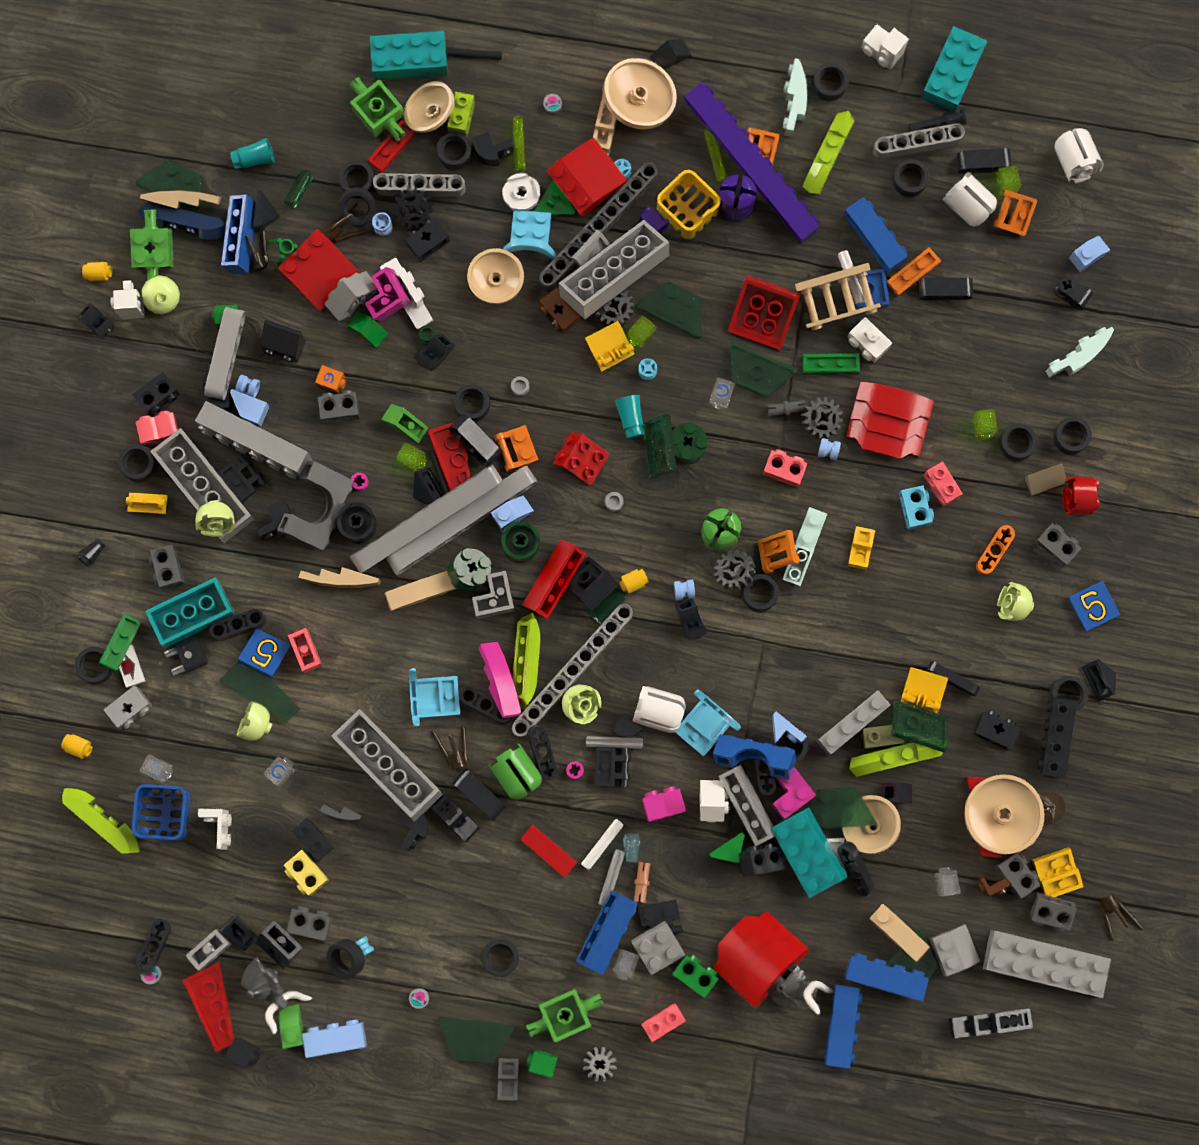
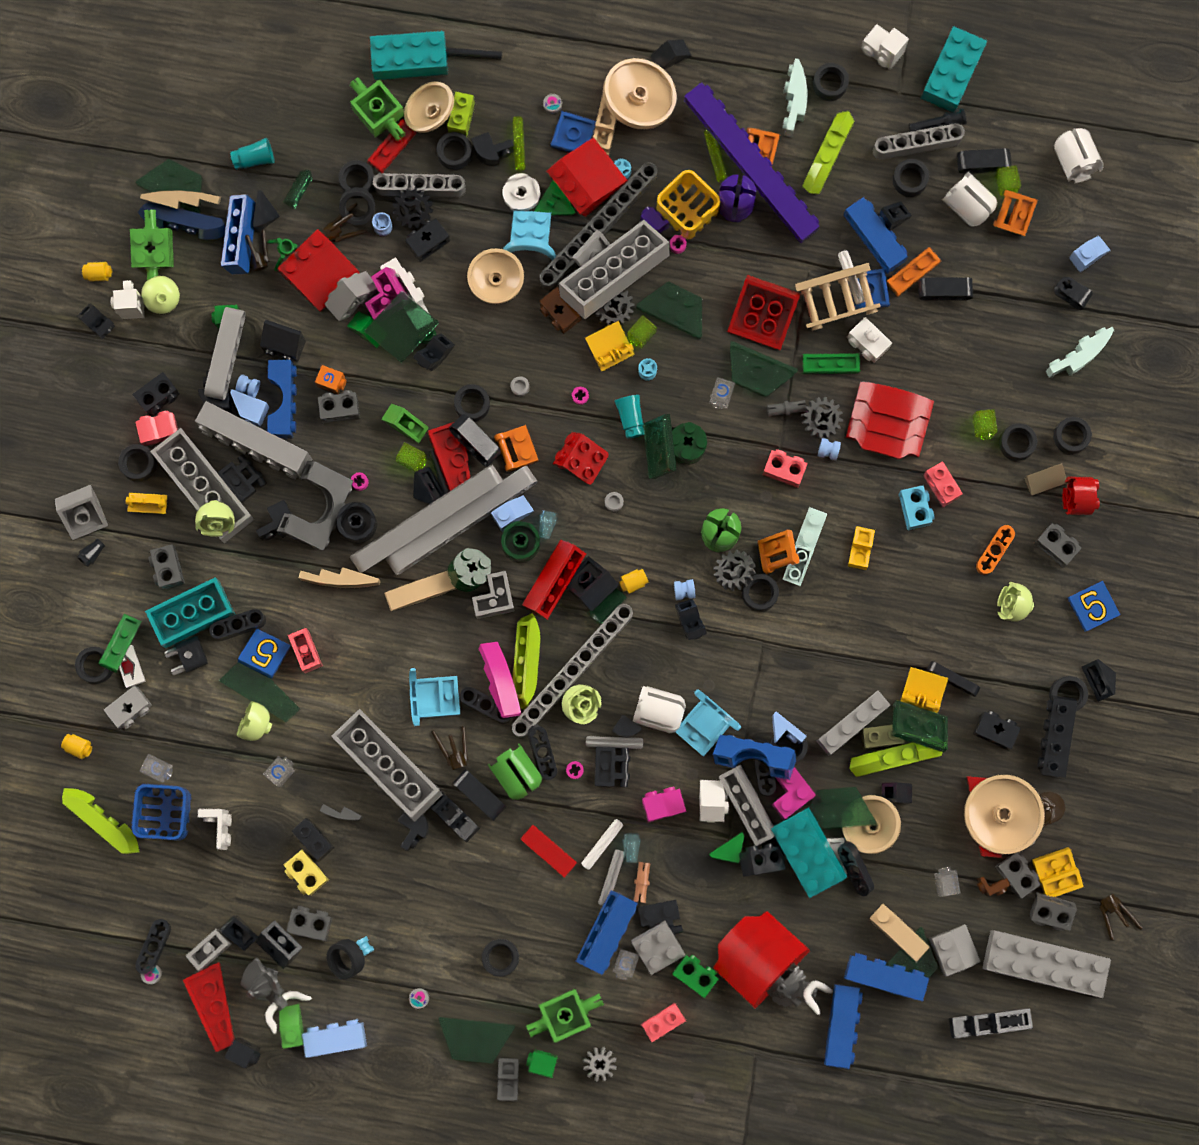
(80, 512): none -> light grey slope
(281, 374): none -> blue arch
(401, 326): none -> clear green piece
(546, 523): none -> clear light blue cone
(572, 132): none -> blue tile
(584, 399): none -> dark pink bush
(673, 240): none -> dark pink bush
(894, 215): none -> black slope

